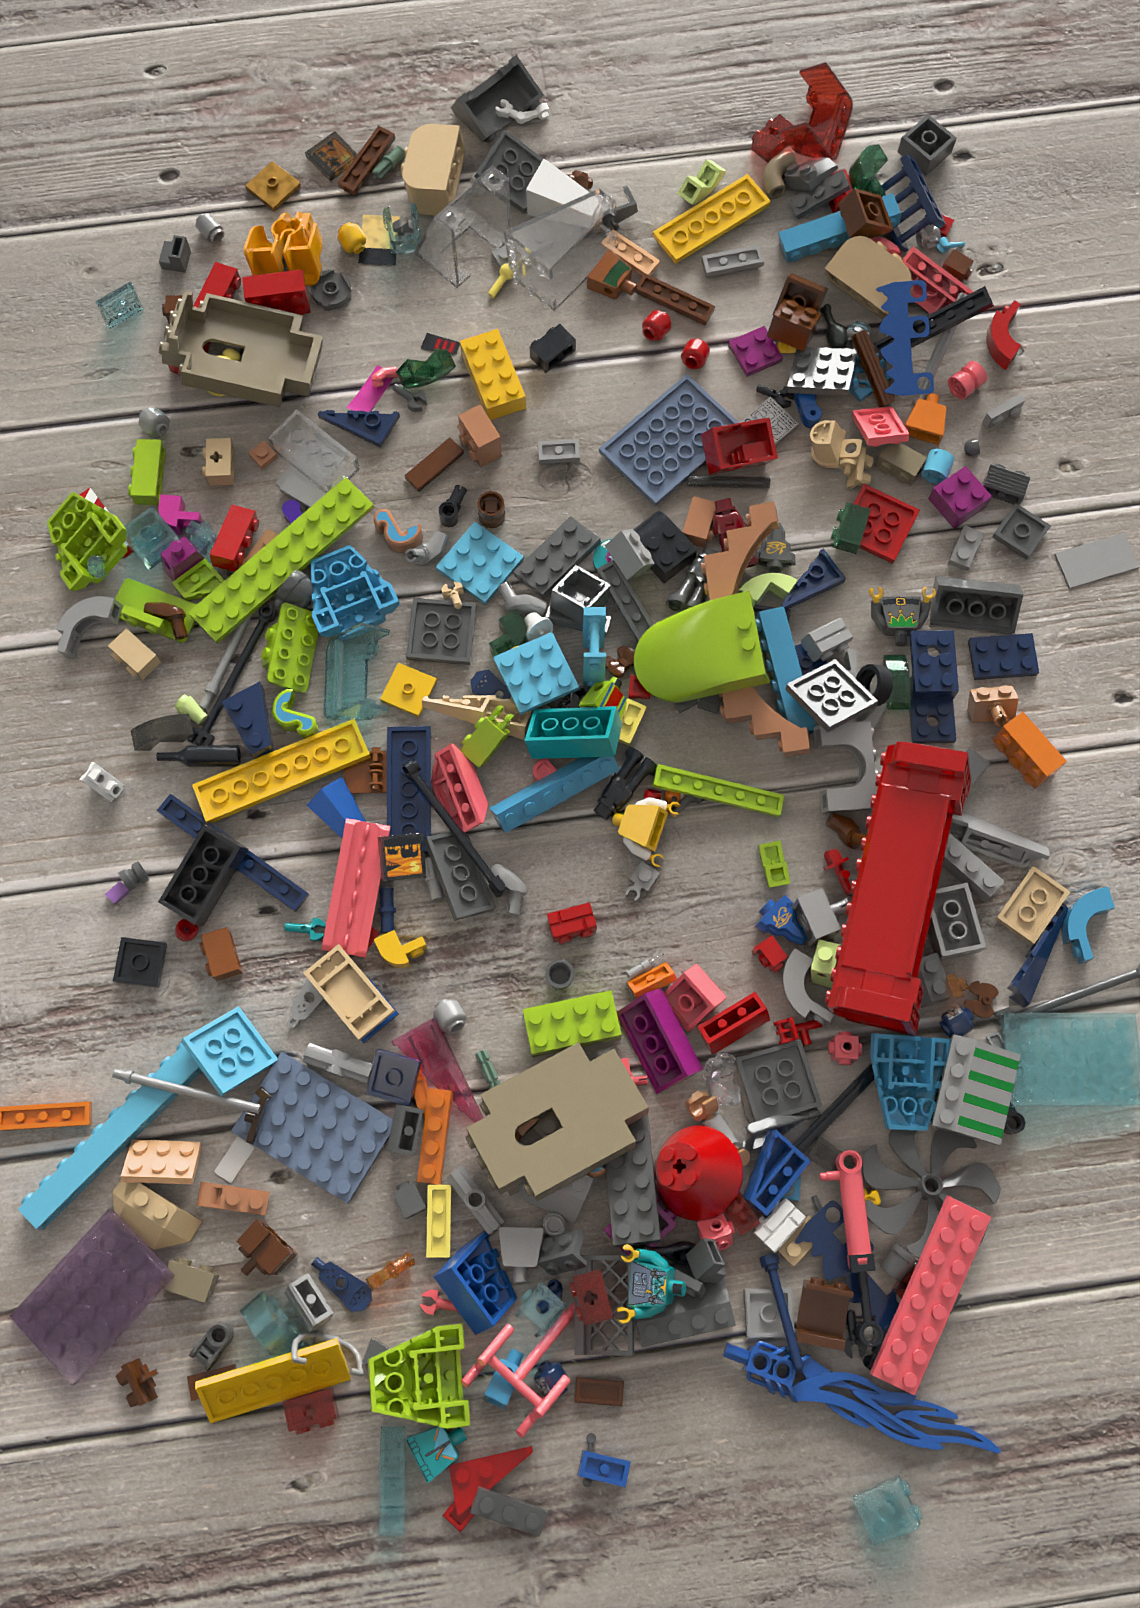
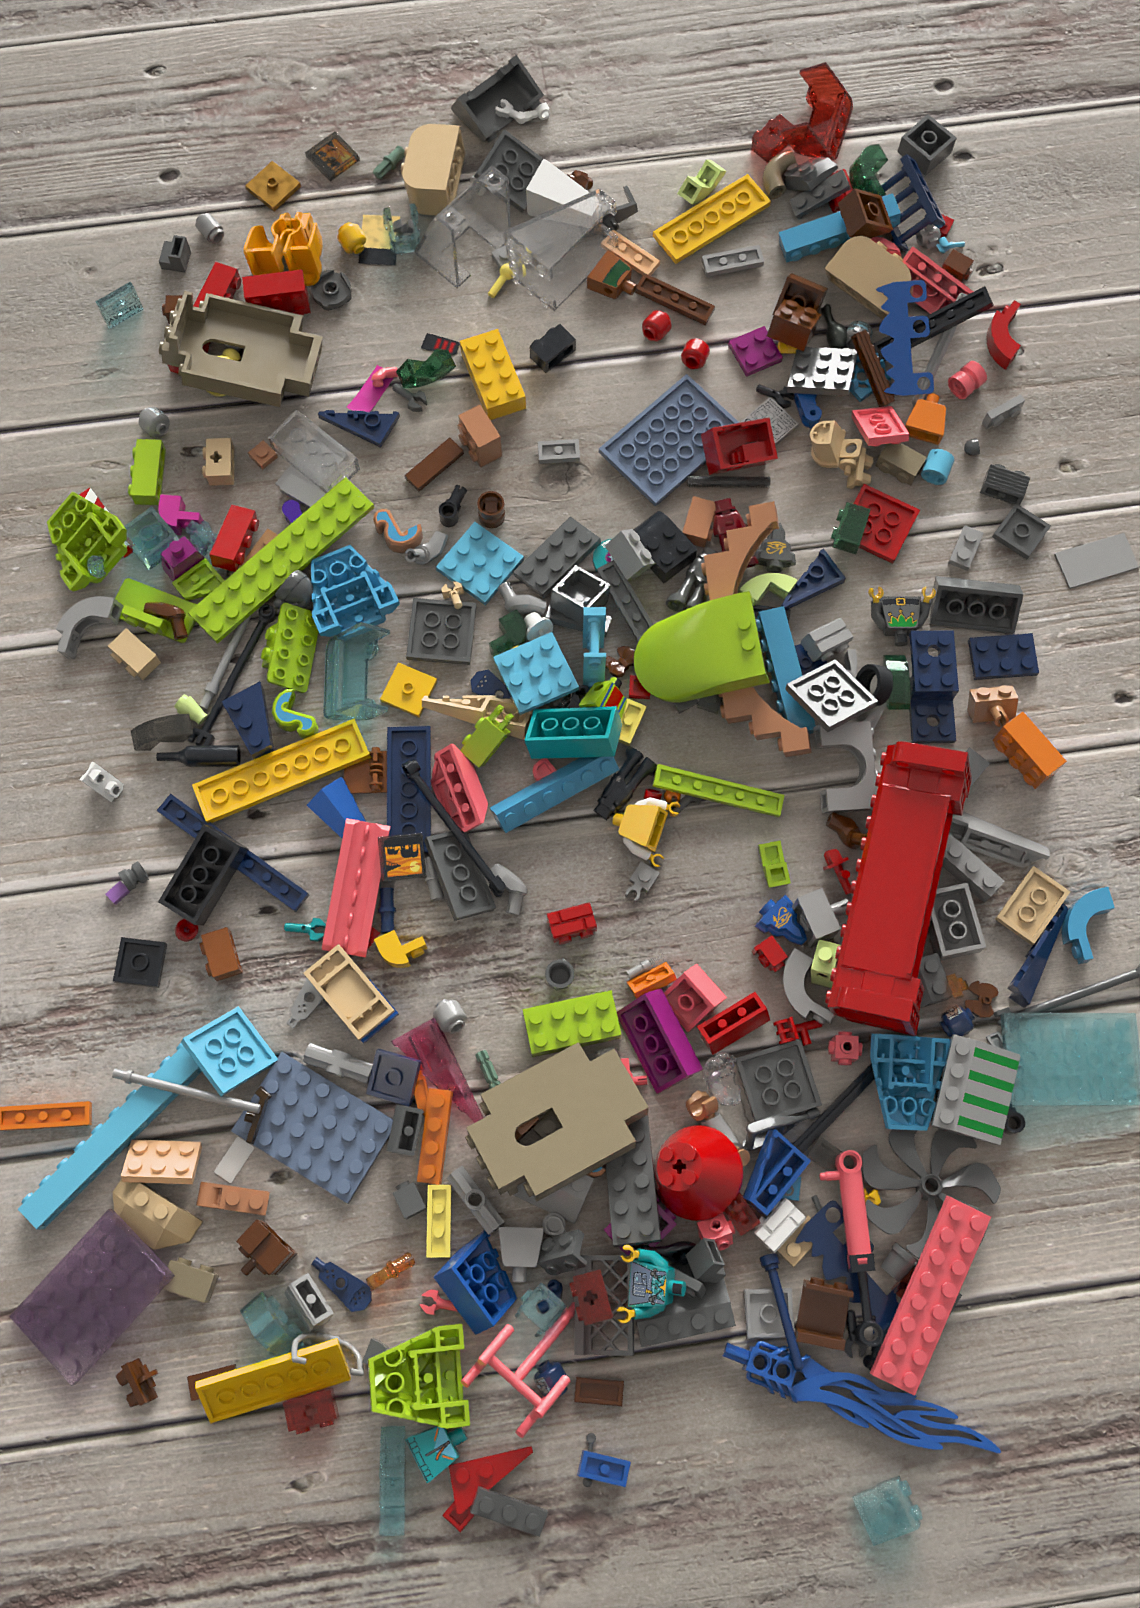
(210, 1348): dark grey piece -> none
(366, 160): reddish brown plate -> none
(499, 1389): dark azure torso -> none
(959, 497): magenta brick -> none

